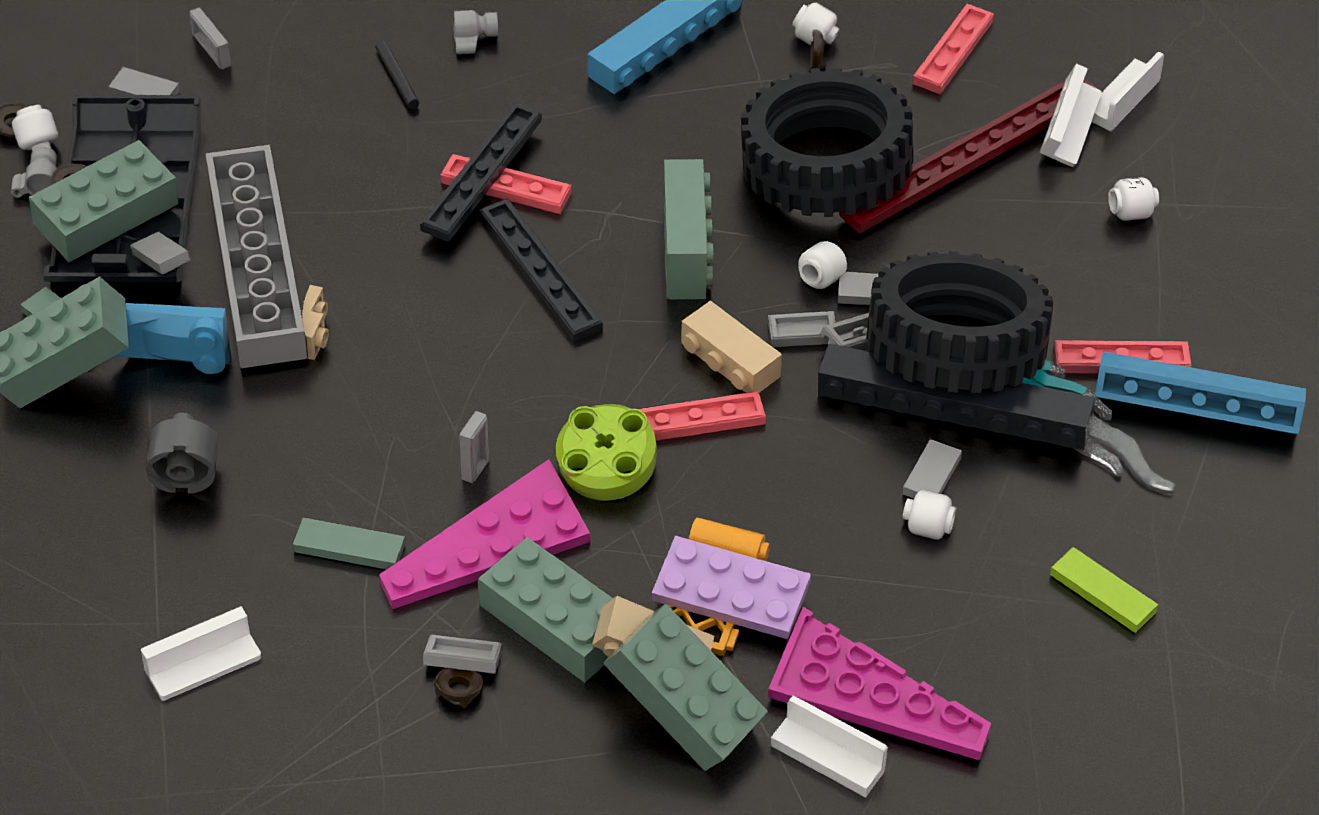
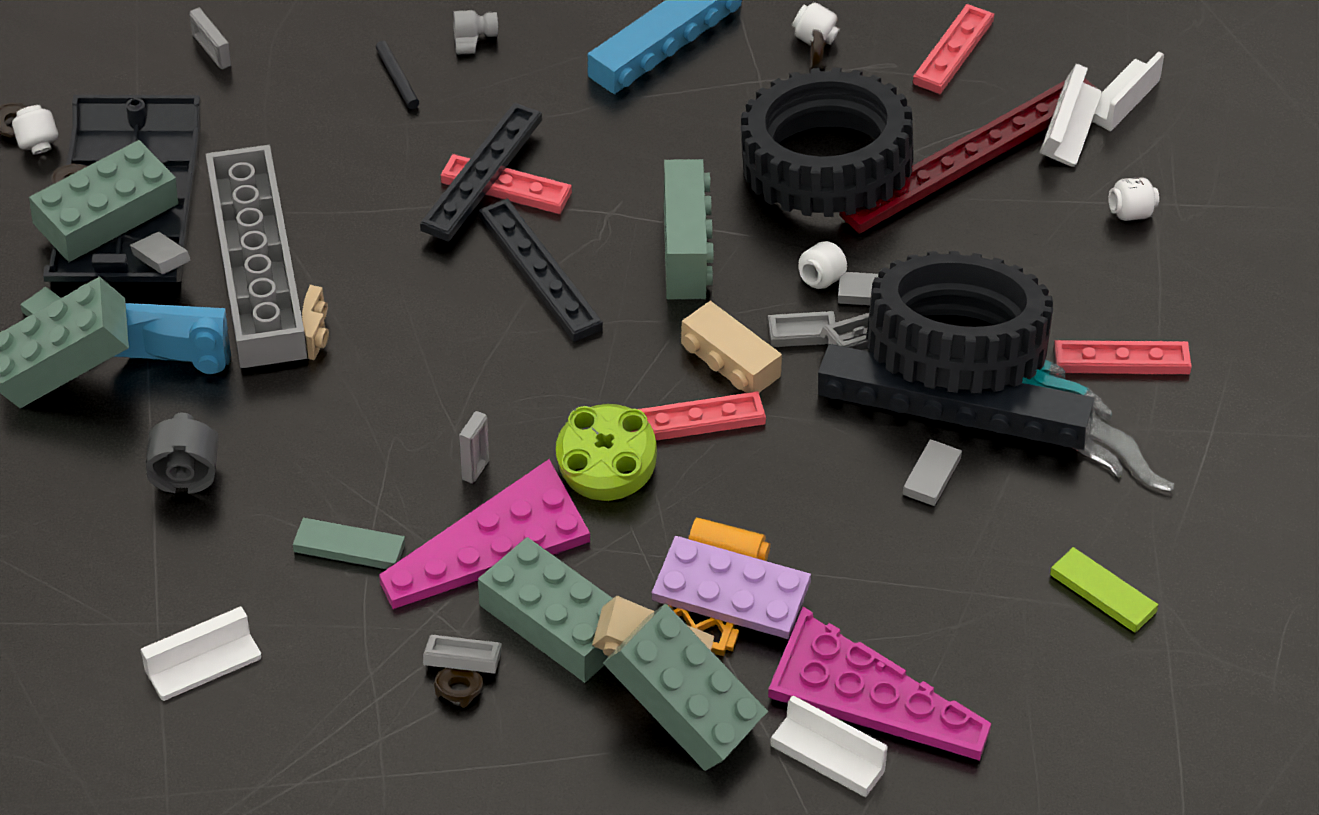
(37, 174): light grey piece -> none
(138, 83): light grey tile -> none
(929, 514): white head -> none
(1200, 392): dark azure brick -> none

